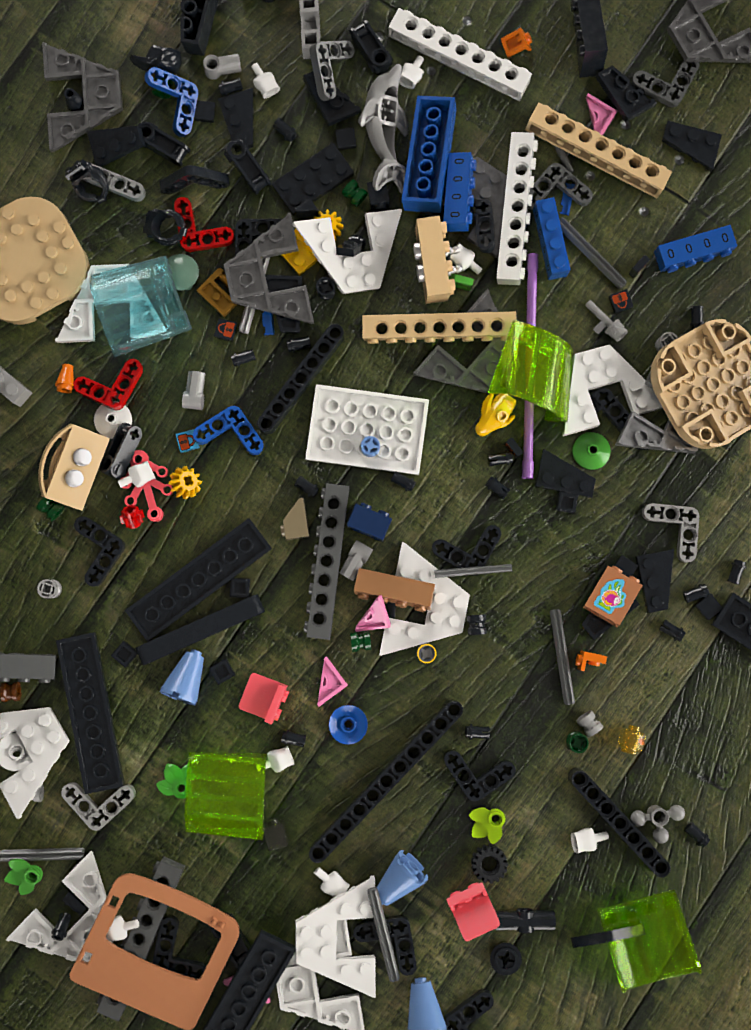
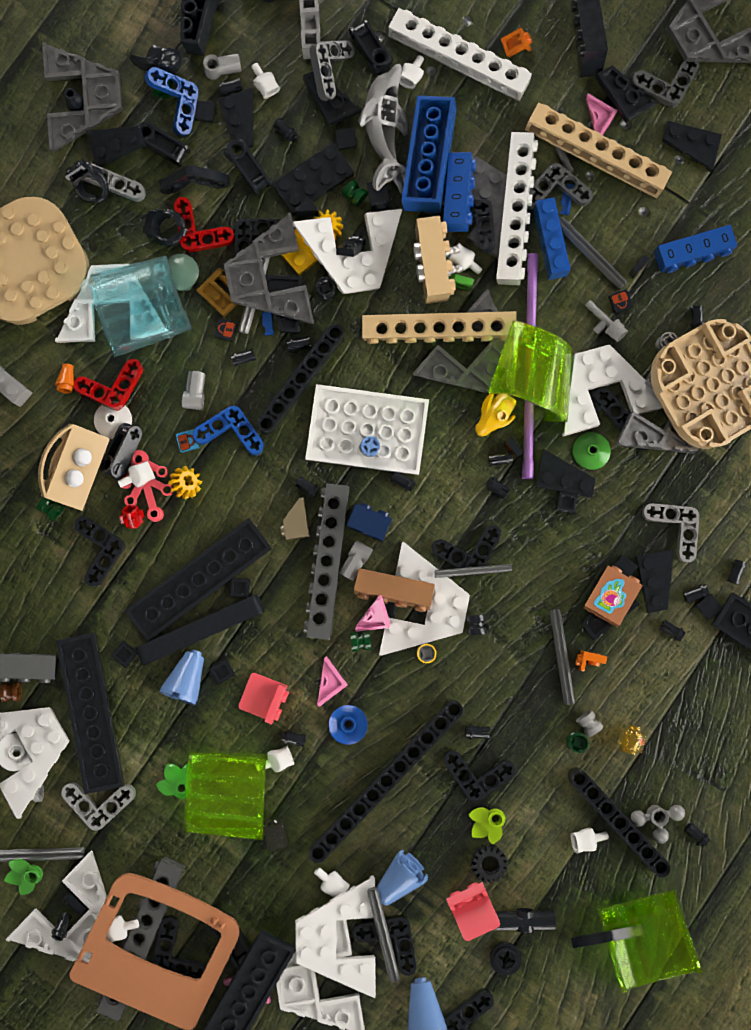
(53, 587): light grey wheel -> none

